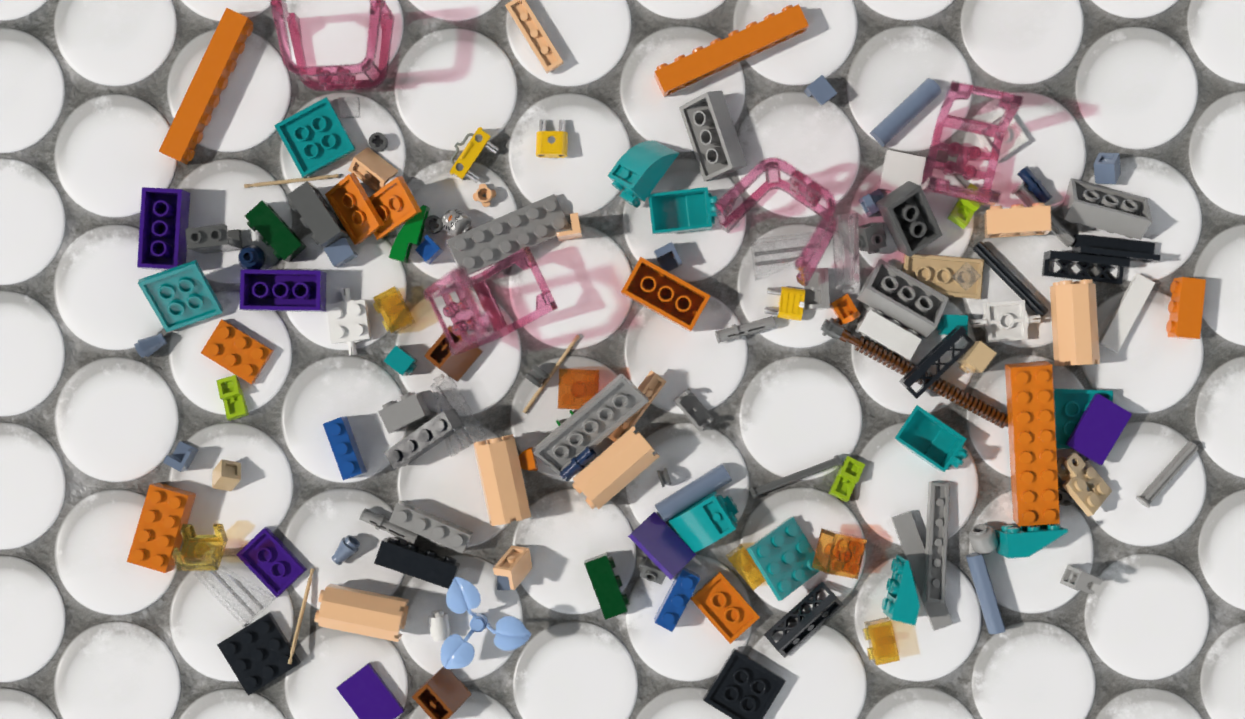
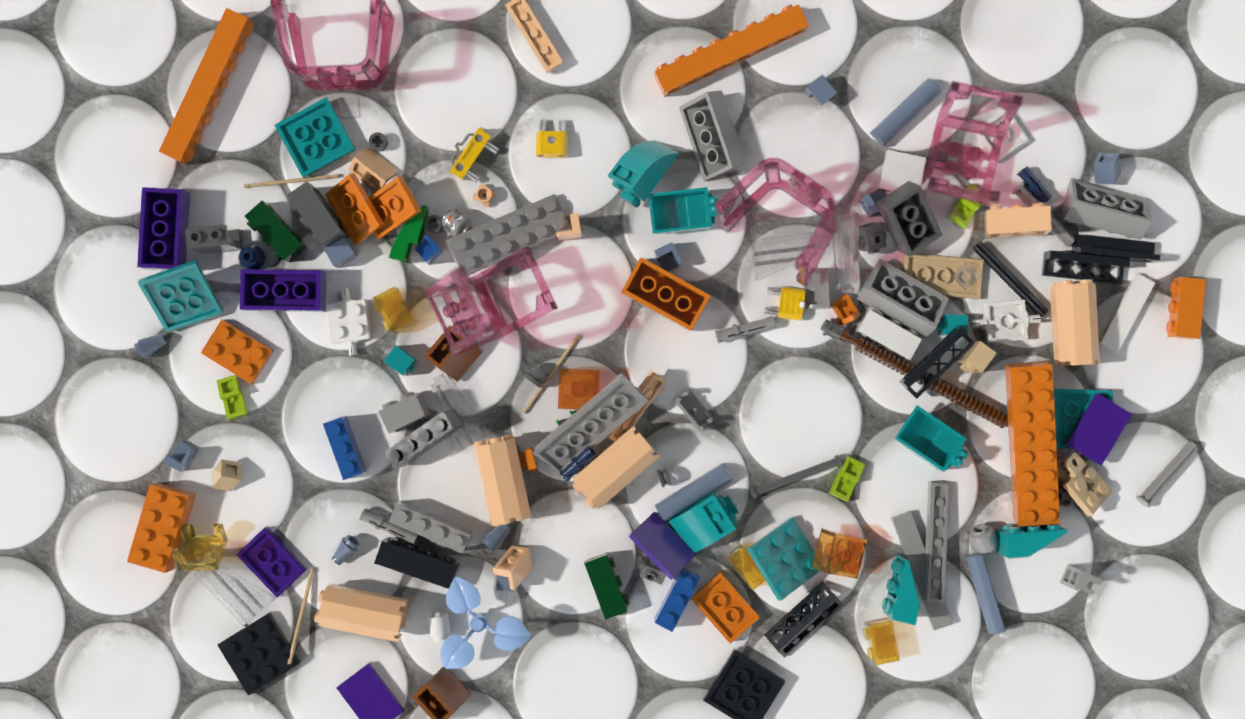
(496, 537): none -> sand blue cone

